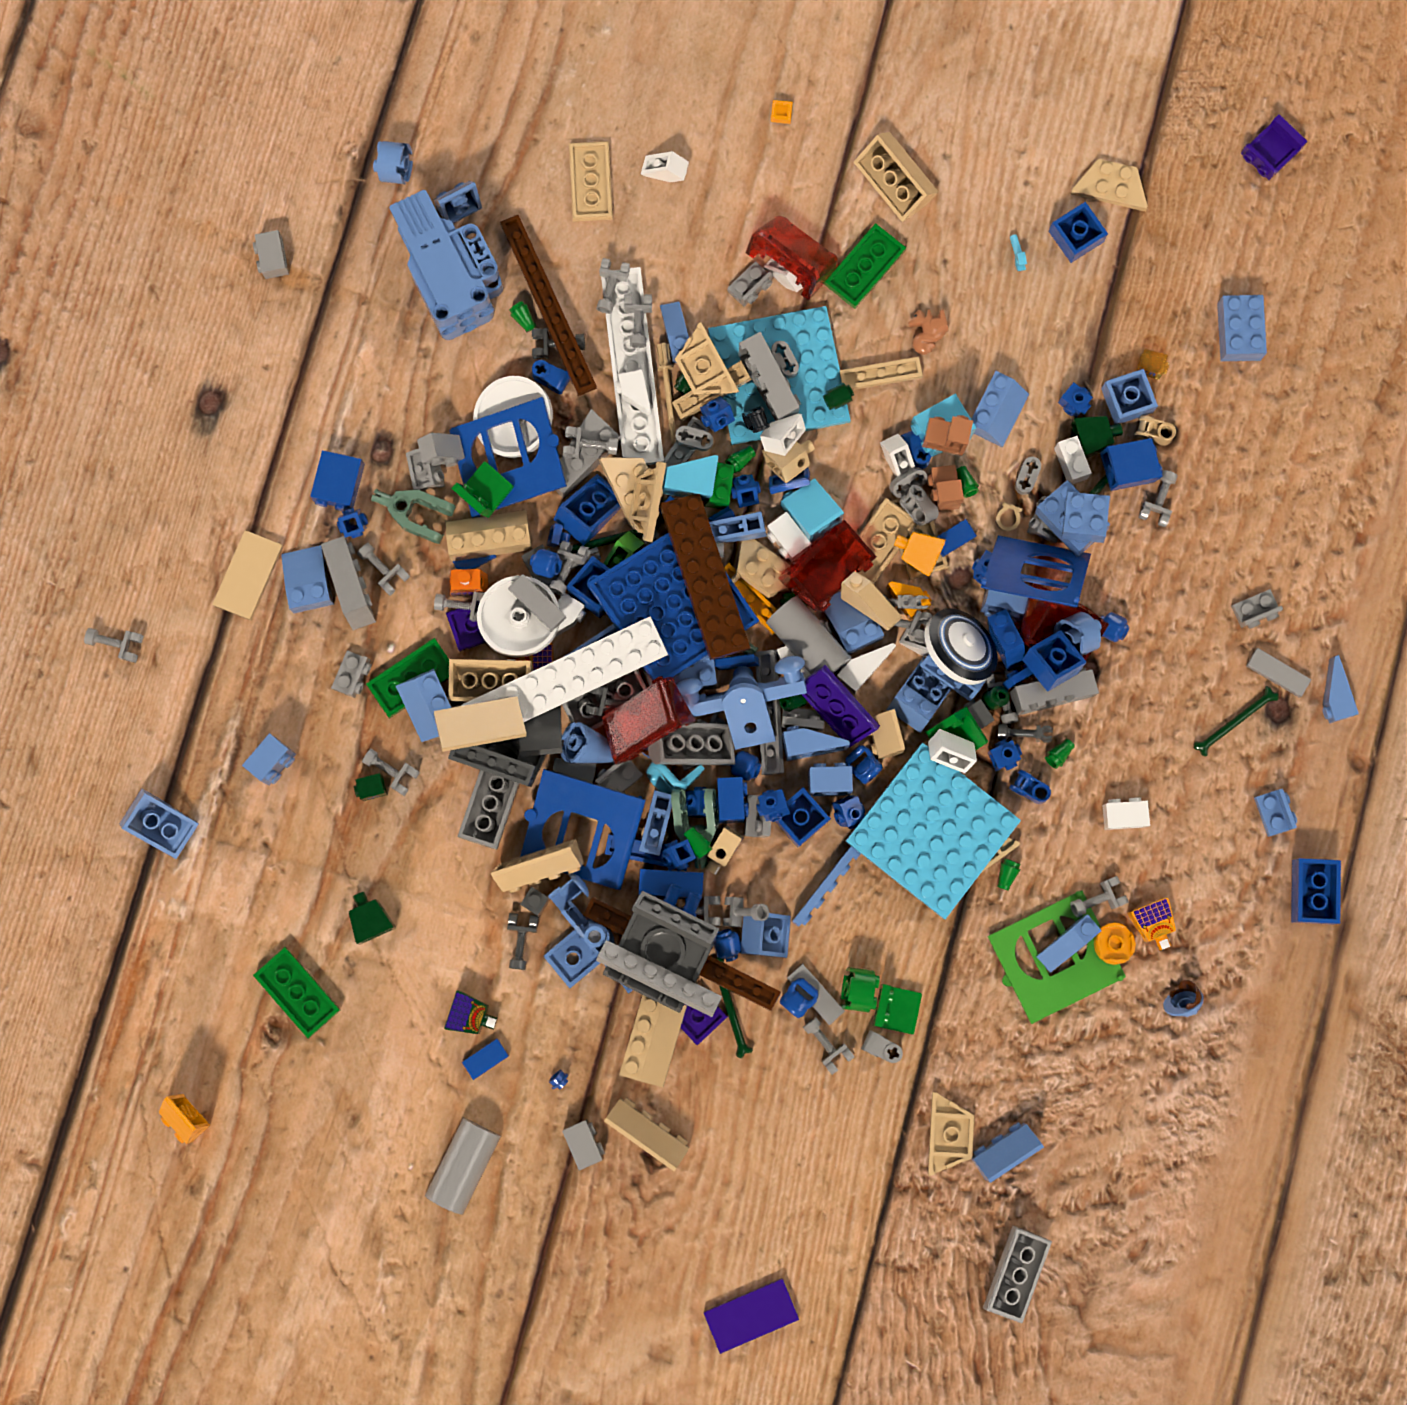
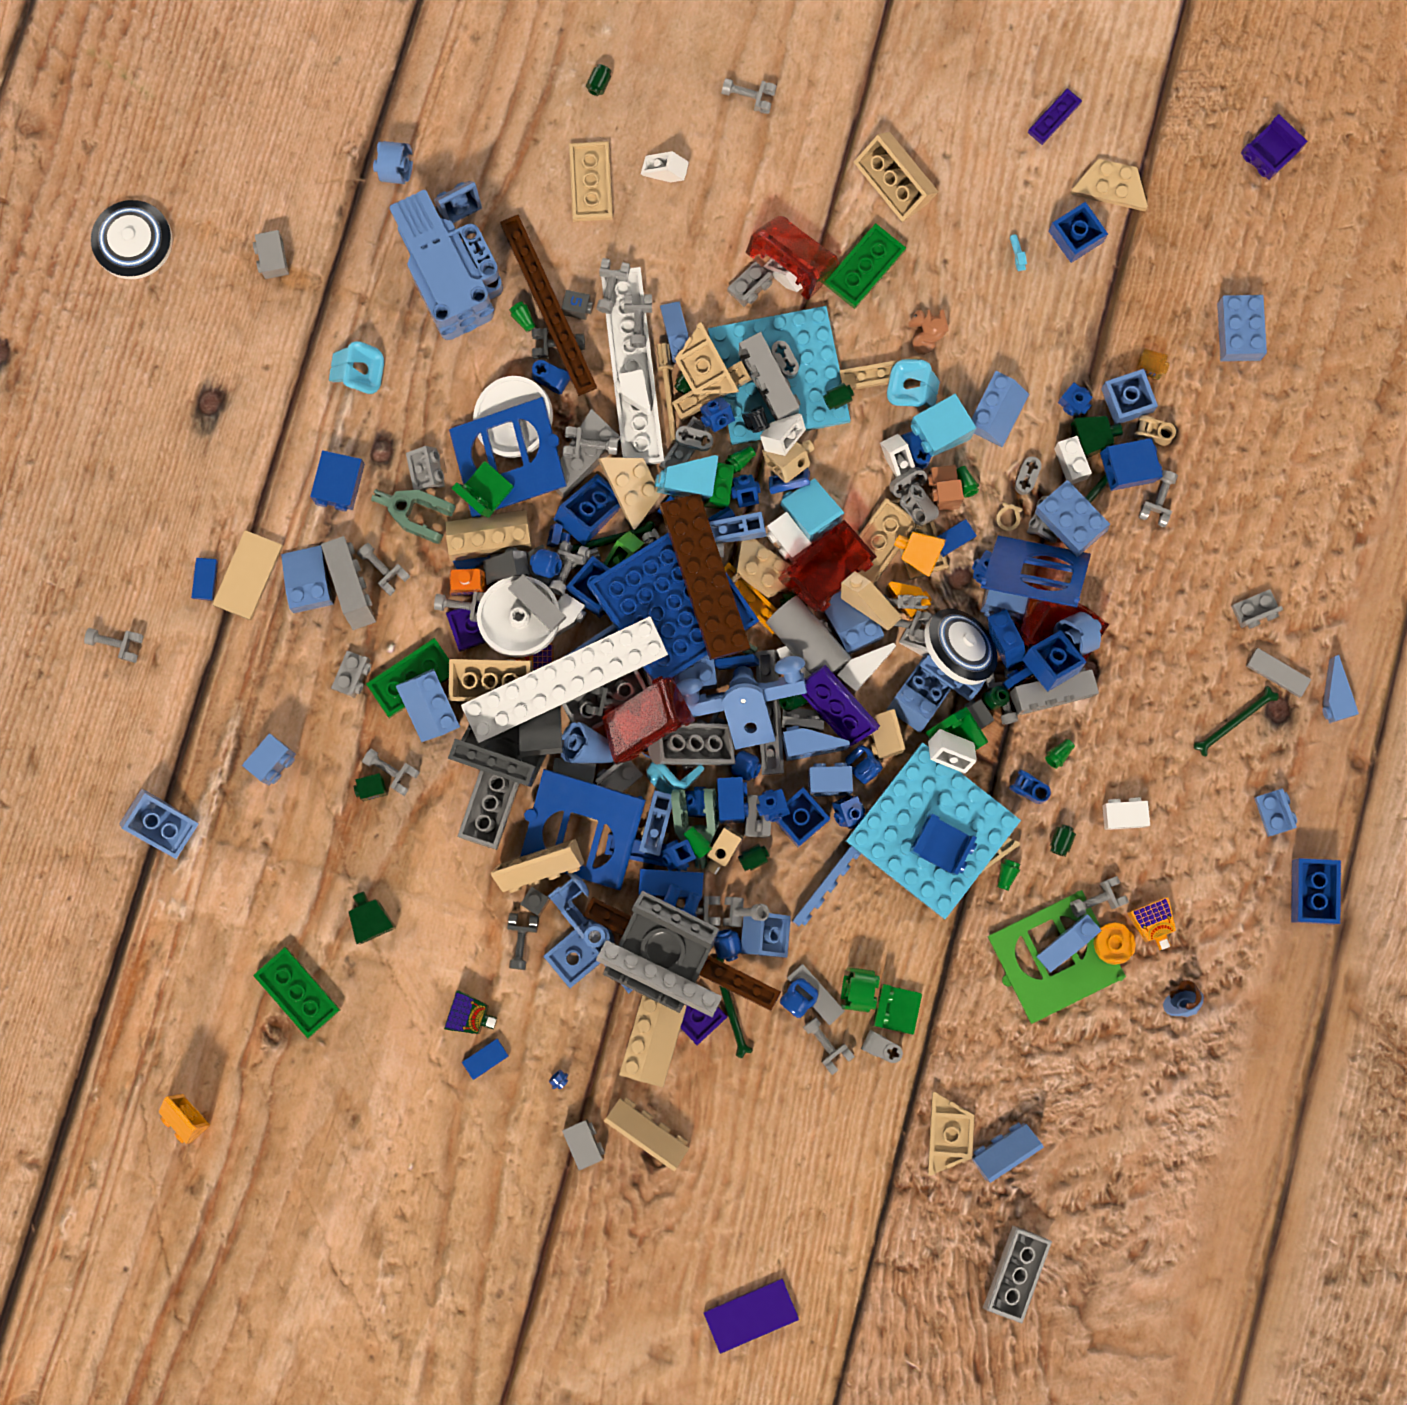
(131, 239): none -> dish
(204, 579): none -> blue tile
(343, 369): none -> medium azure piece
(345, 526): blue brick -> none
(441, 449): light grey brick -> none
(462, 1166): light grey brick -> none
(479, 723): tan tile -> none
(506, 565): none -> dark grey brick
(577, 305): none -> dark grey brick
(598, 80): none -> dark green brick
(646, 500): tan wing -> none
(753, 857): none -> dark green brick
(761, 106): none -> light grey bar
(781, 111): light orange plate -> none
(917, 396): none -> medium azure piece
(943, 845): none -> blue panel
(948, 436): nougat brick -> none
(998, 758): blue brick -> none
(1005, 732): dark grey bar -> none
(1054, 116): none -> dark purple tile
(1062, 840): none -> dark green brick
(1085, 517): medium blue brick -> none
(1117, 627): blue head -> none

